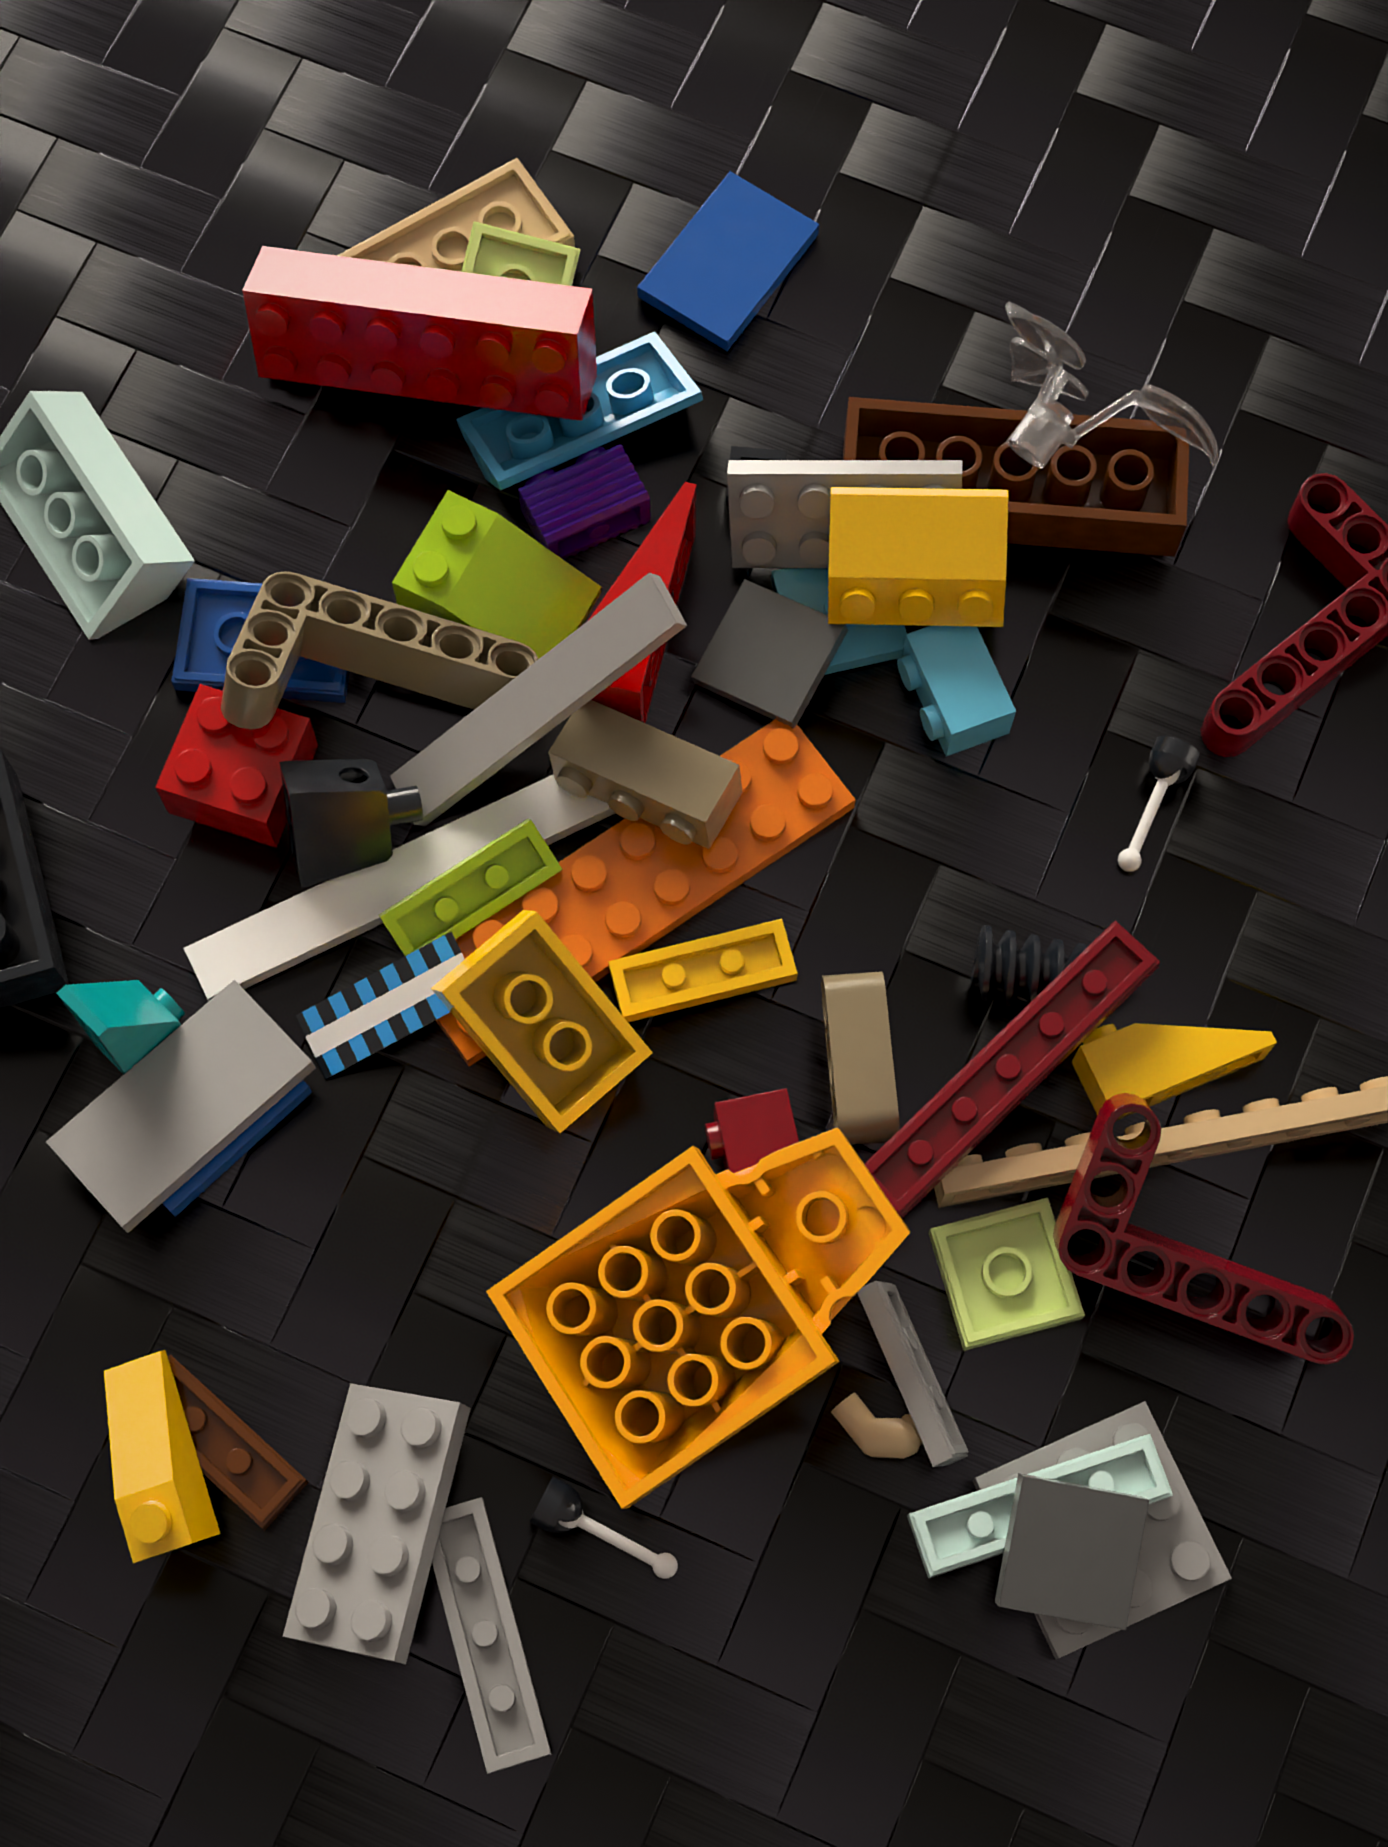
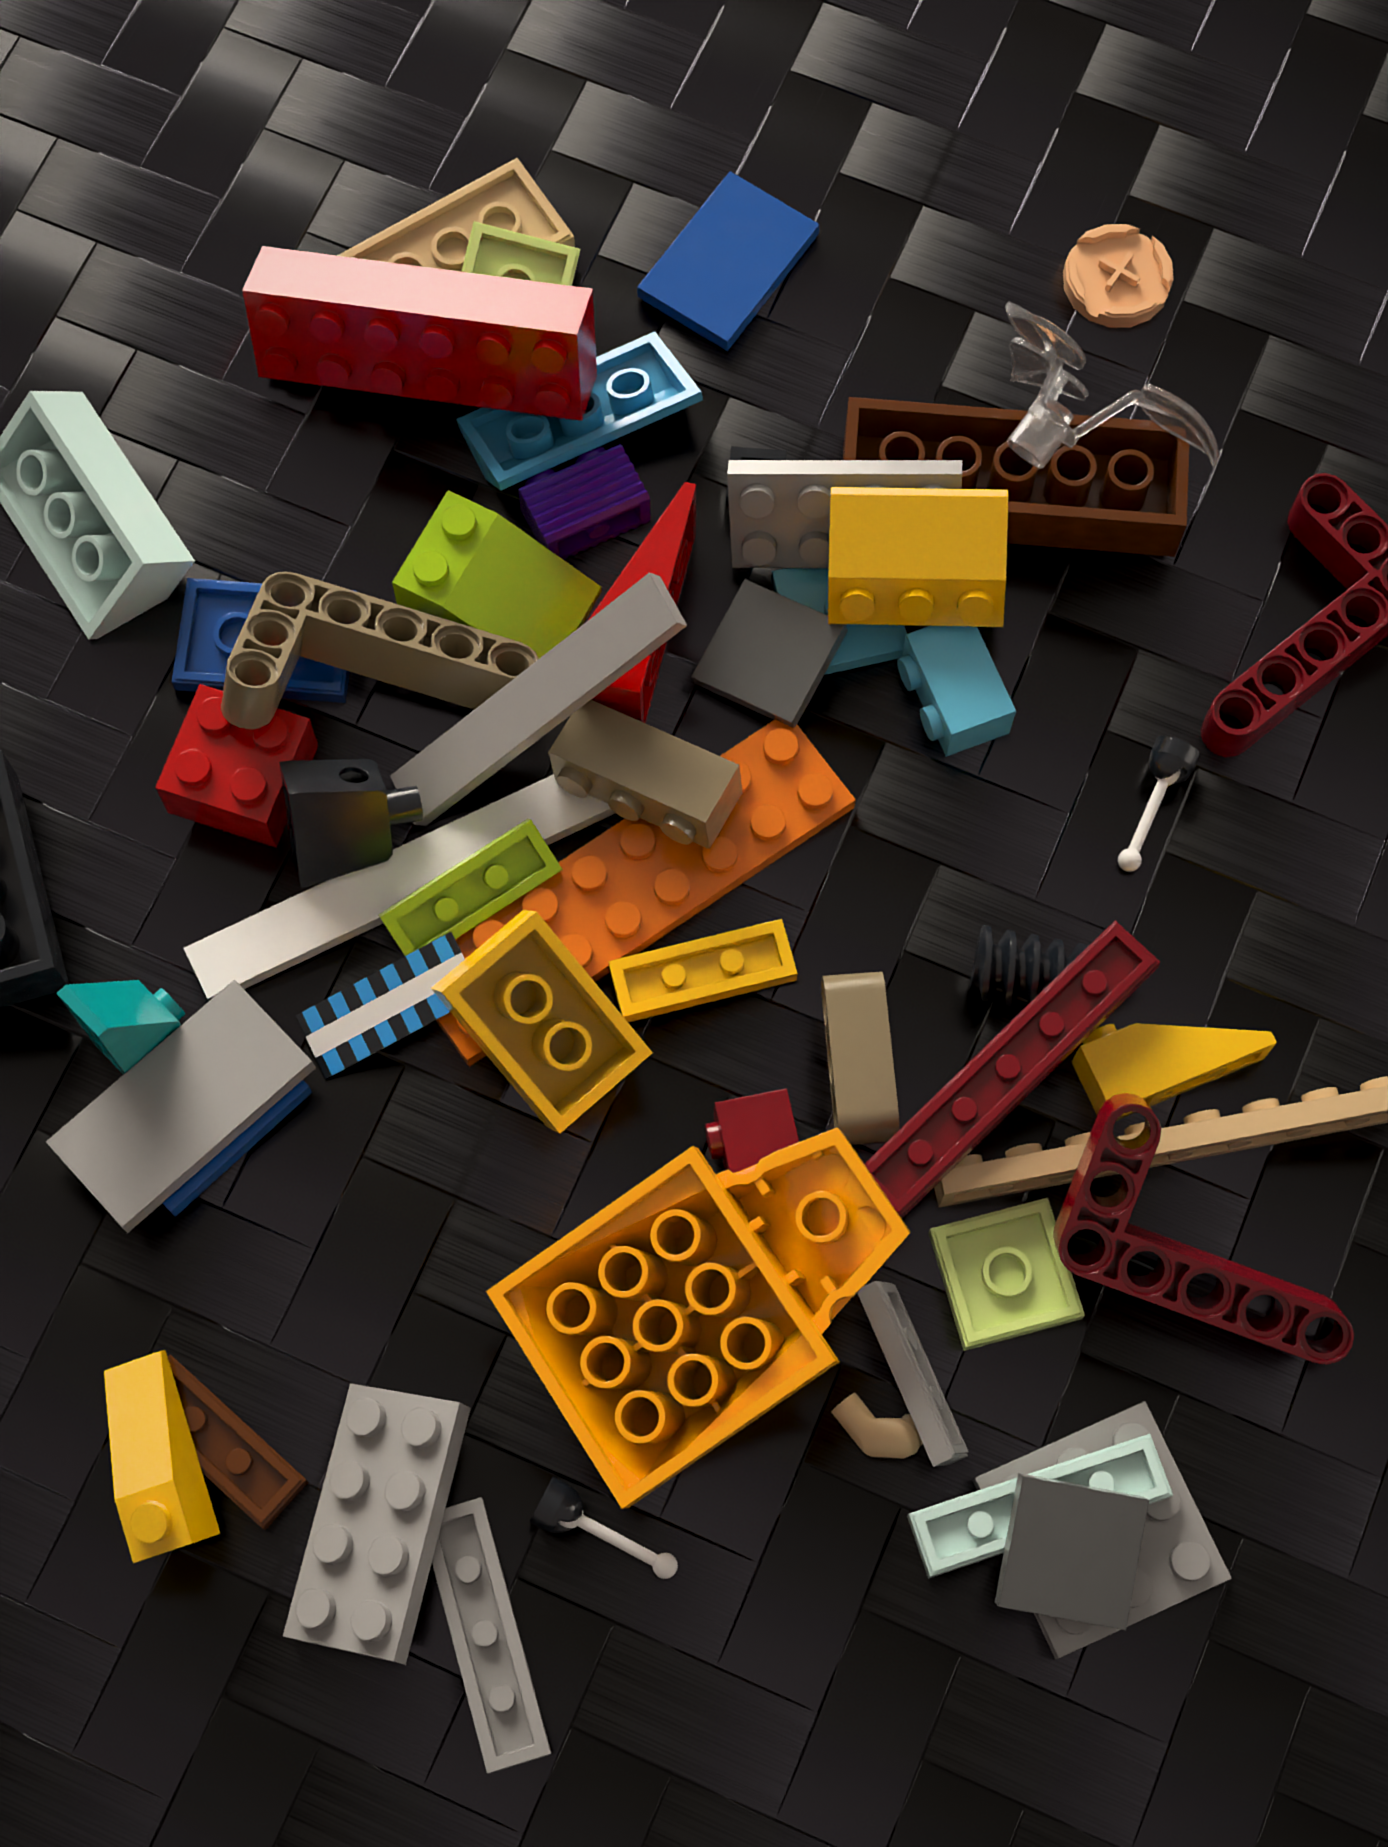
(1117, 276): none -> light nougat tile

